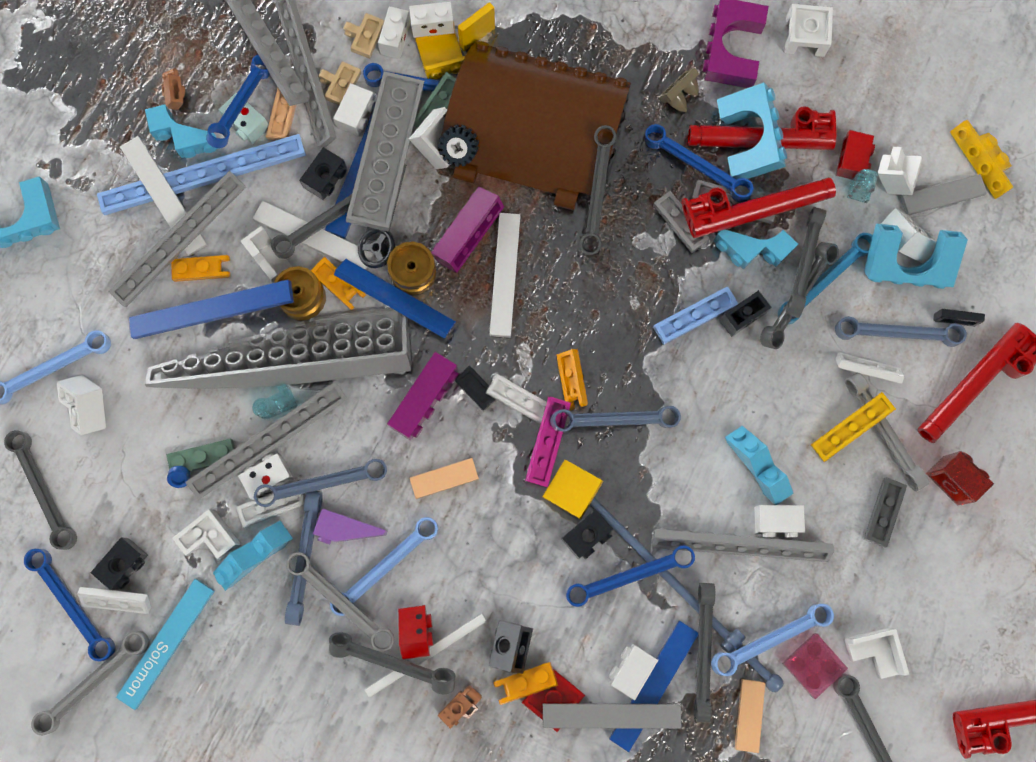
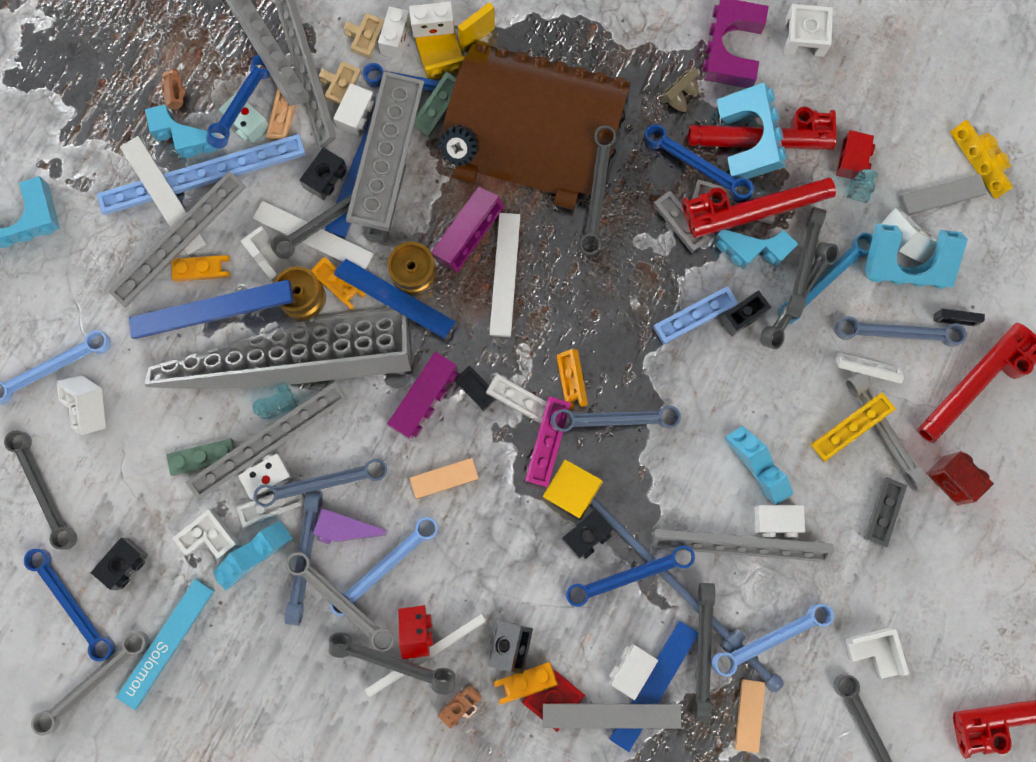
(114, 600): white tile -> none
(178, 476): blue tile -> none
(379, 248): black piece -> none
(427, 138): white panel -> none
(815, 665): clear pink plate -> none
(899, 172): white panel -> none

